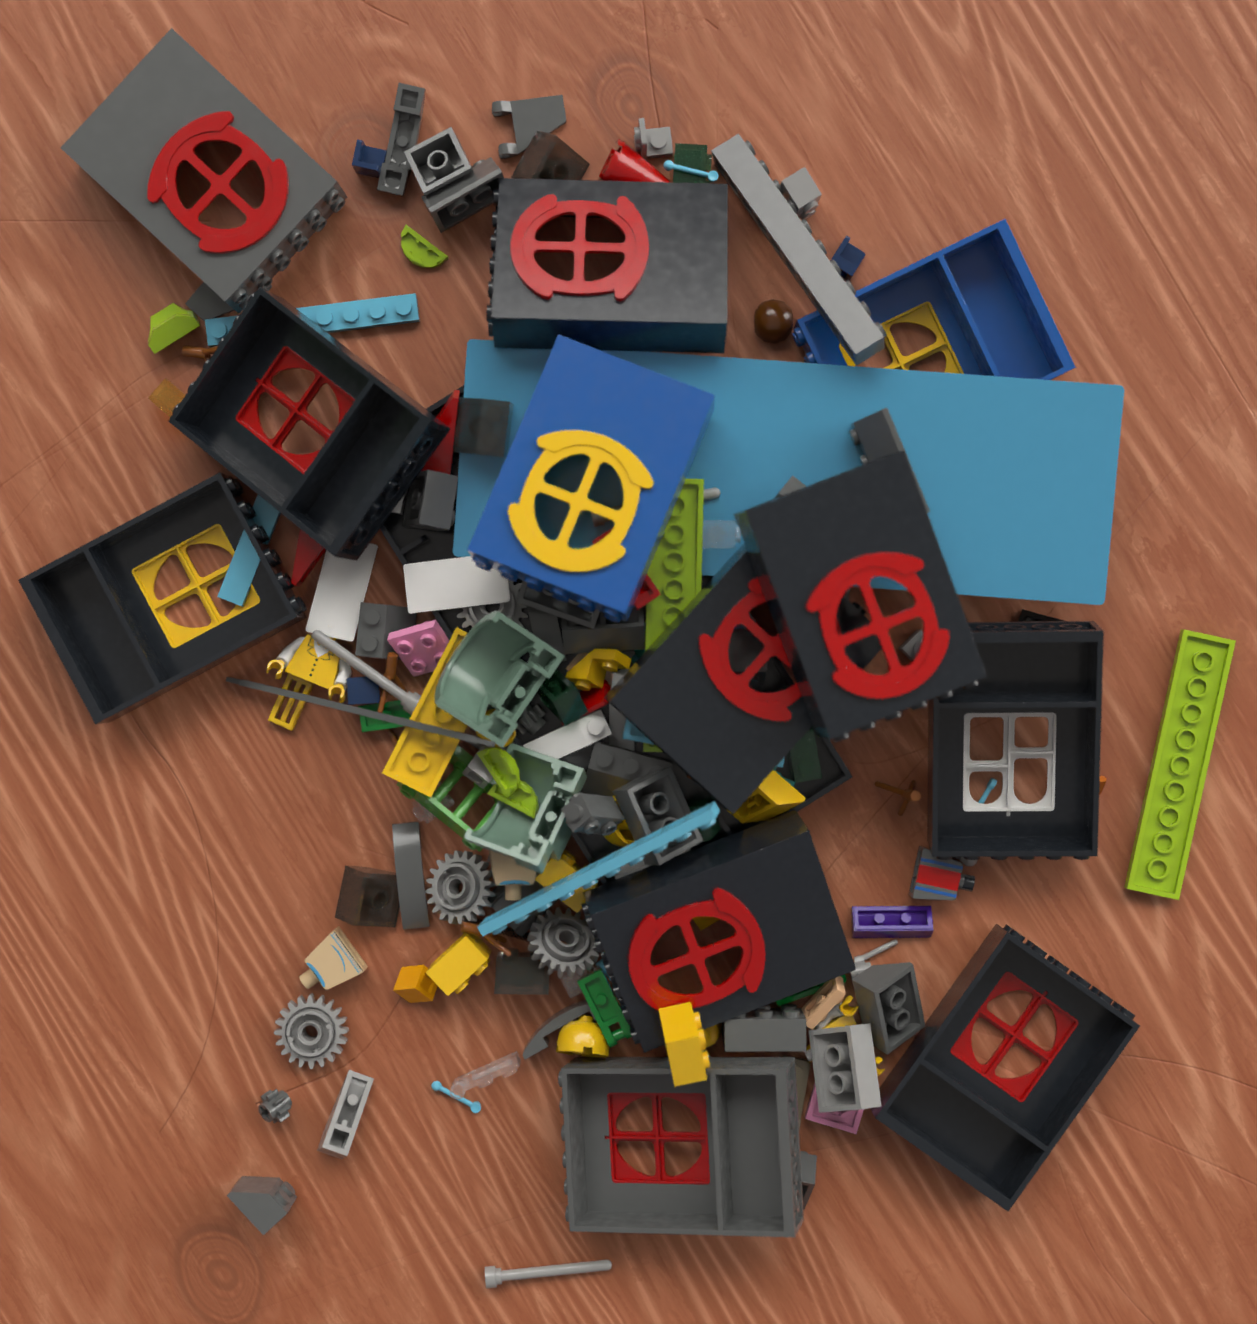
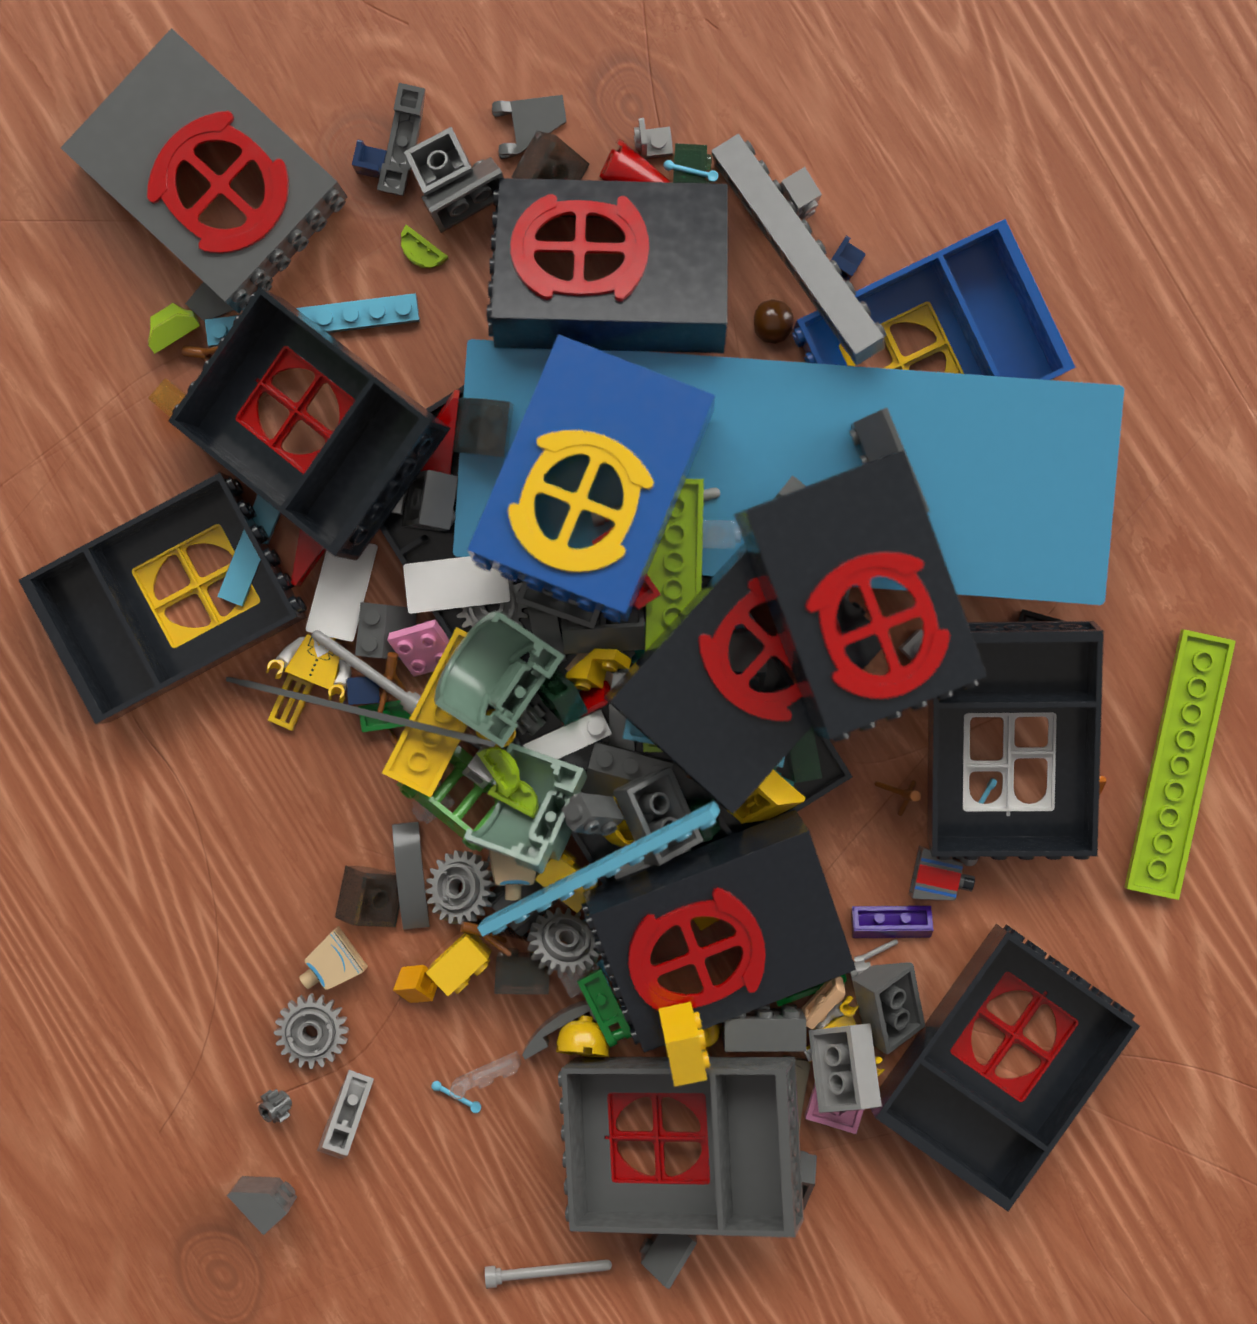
(666, 1255): none -> dark grey slope

